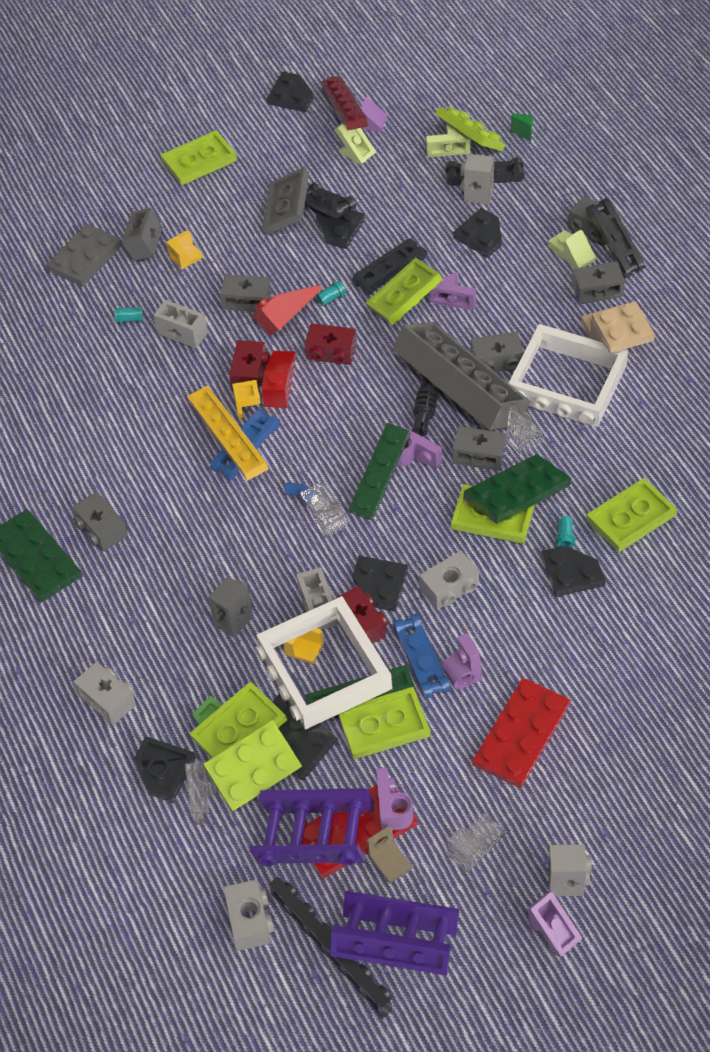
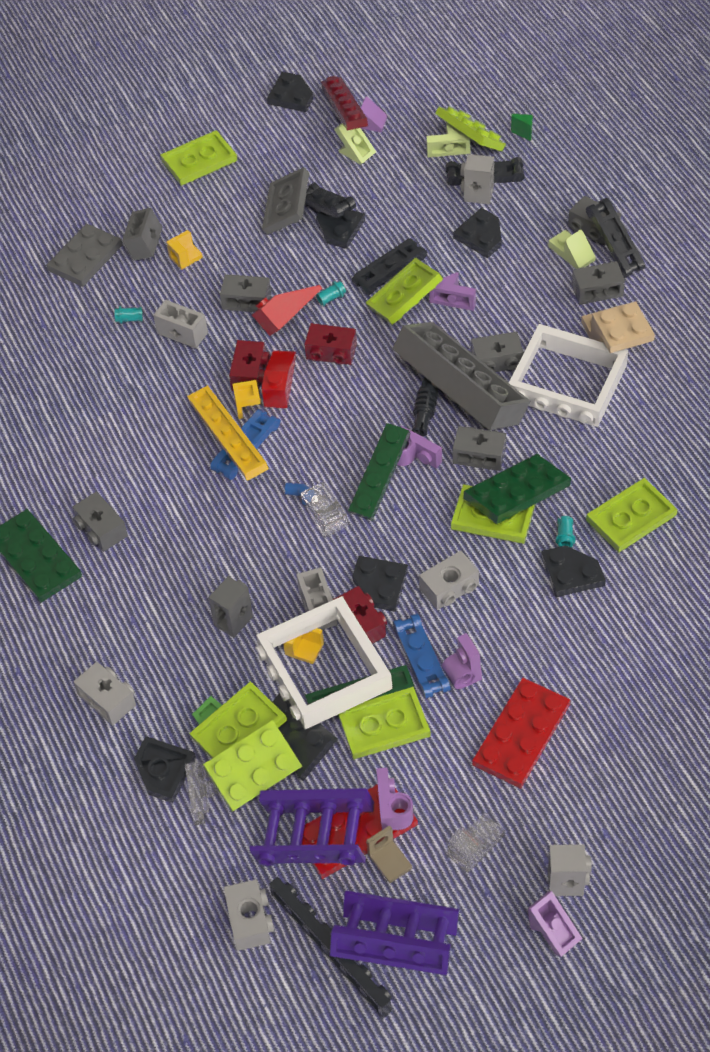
(521, 431): clear plate -> none

